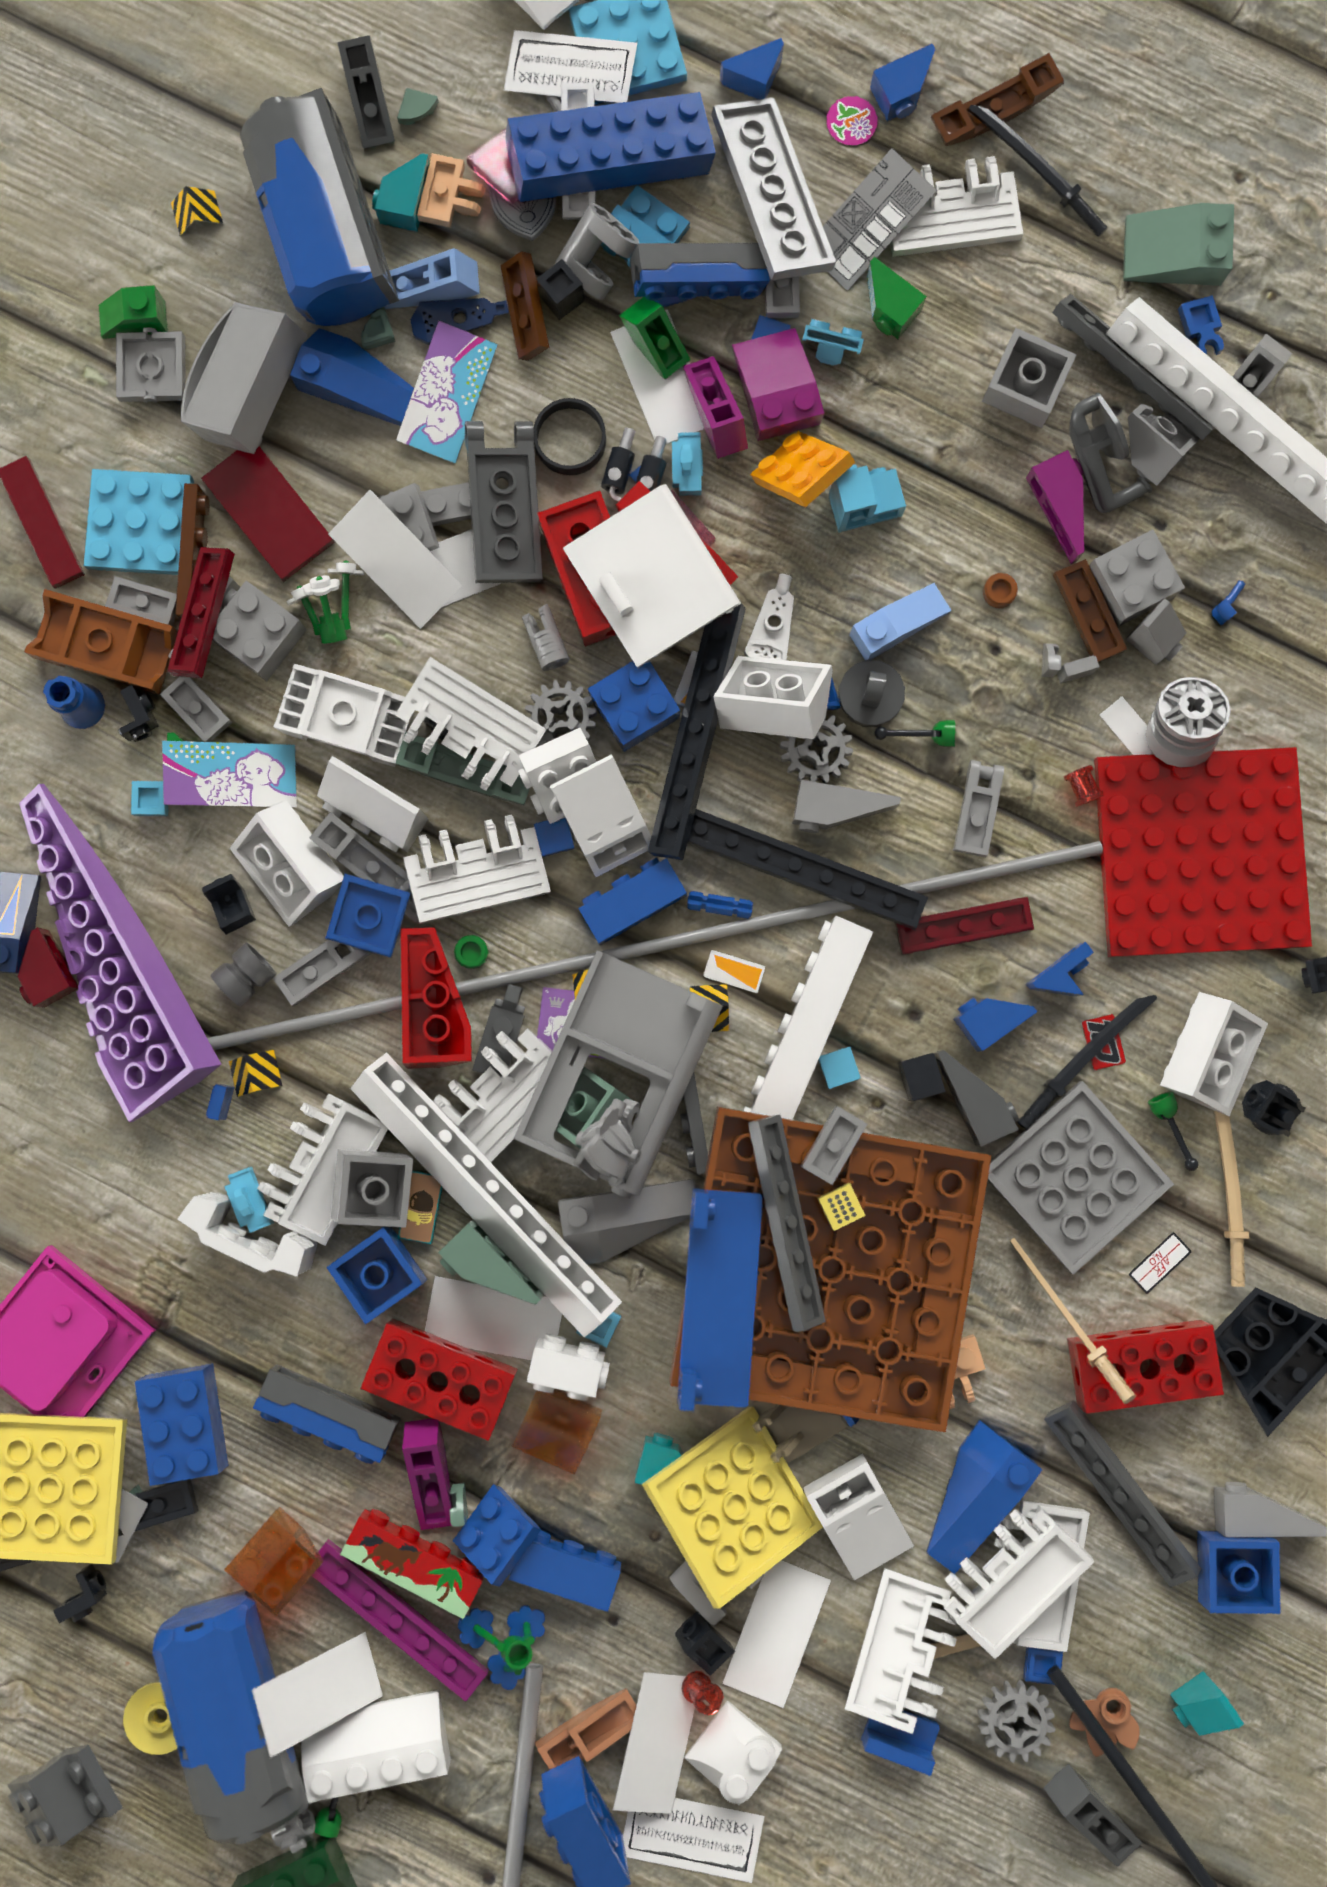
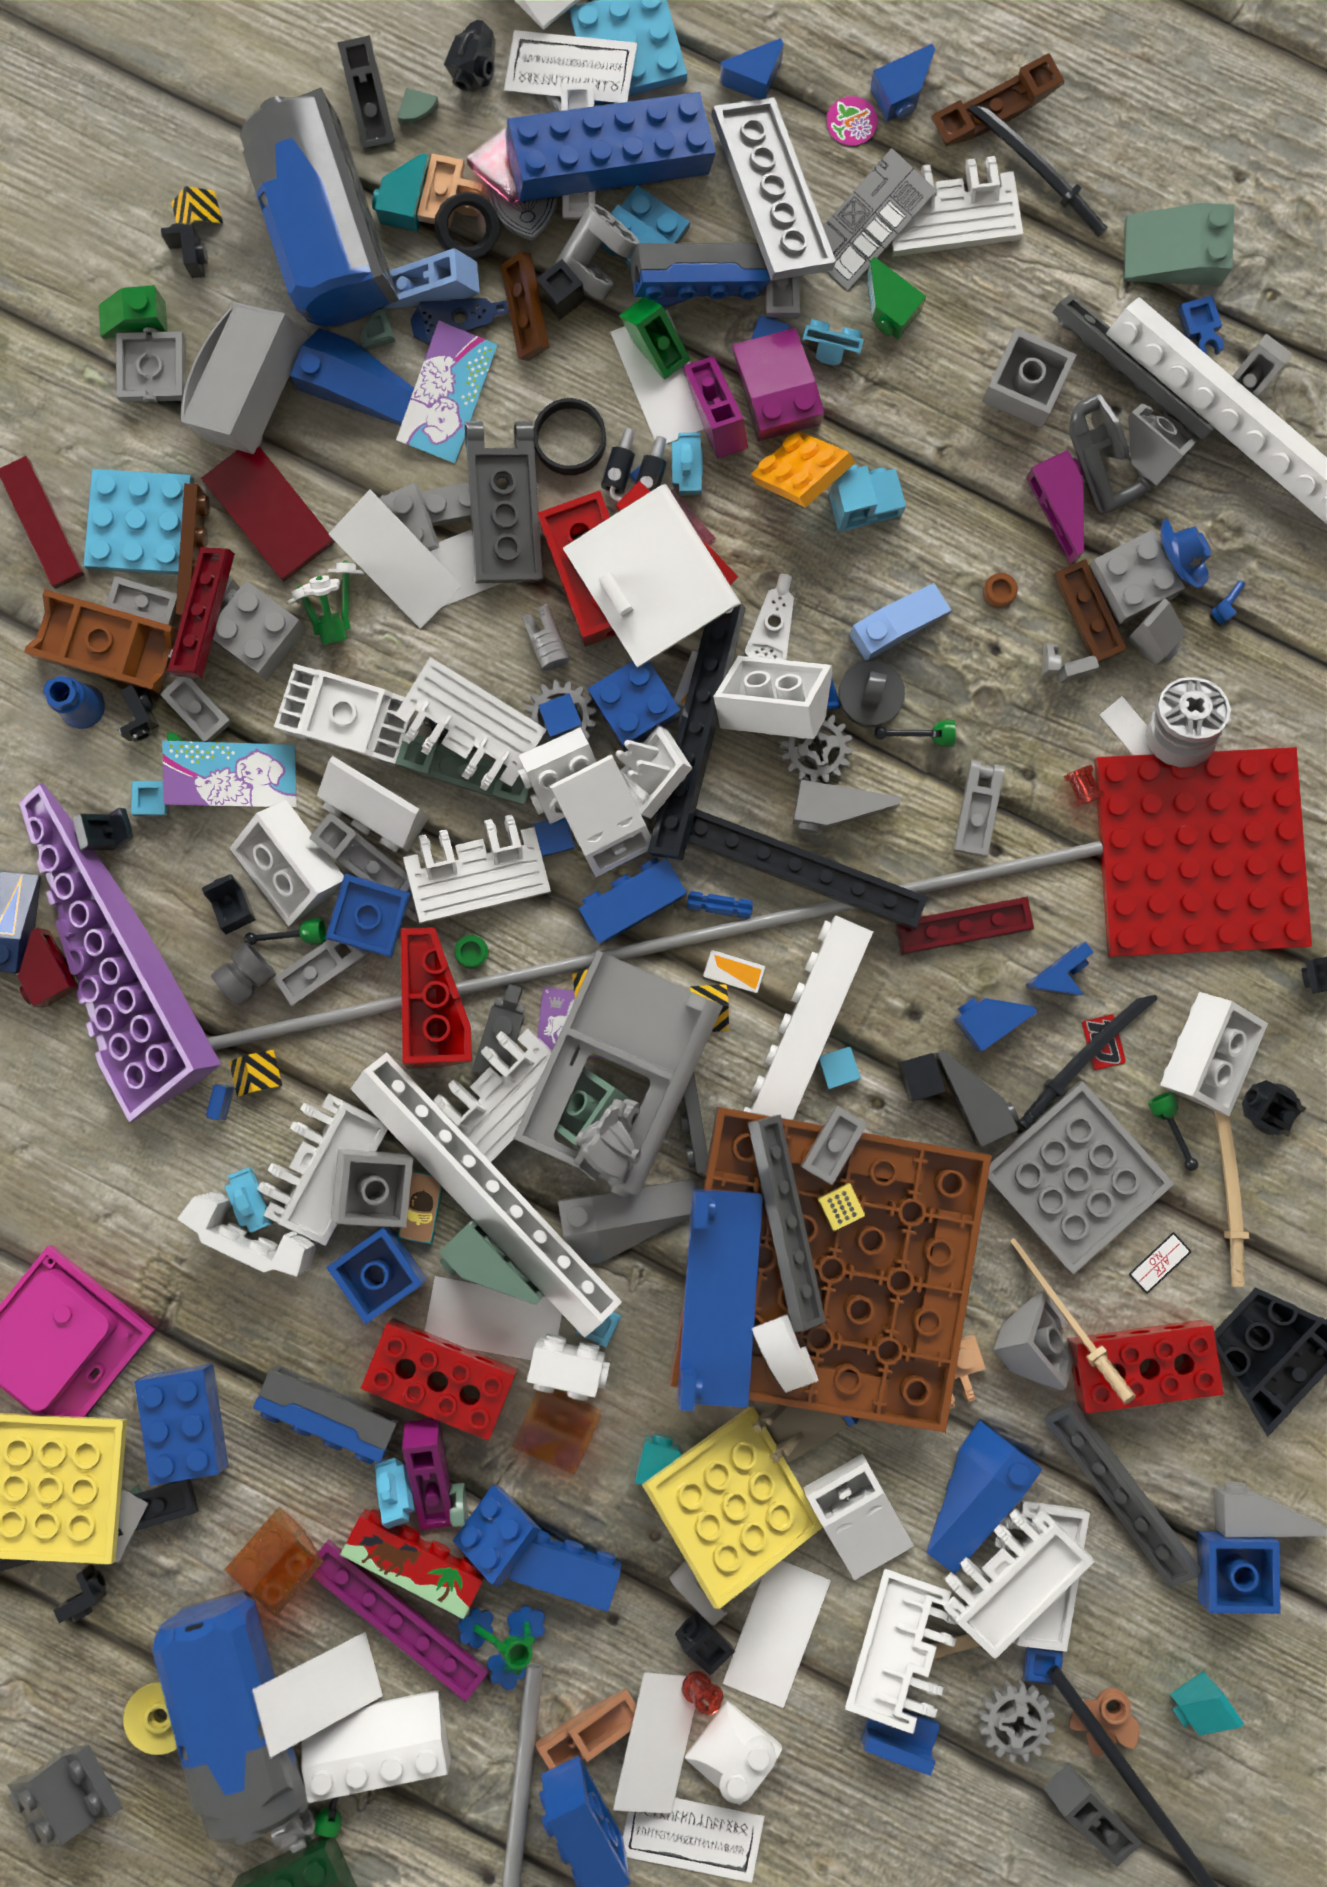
(103, 830): none -> black bracket
(193, 251): none -> black bracket
(311, 932): none -> hinge
(393, 1492): none -> medium azure piece
(472, 57): none -> black hand
(485, 208): none -> black tyre
(560, 715): none -> blue tile
(653, 769): none -> white plate
(783, 1355): none -> white slope
(1033, 1343): none -> light grey slope
(1187, 553): none -> blue hat

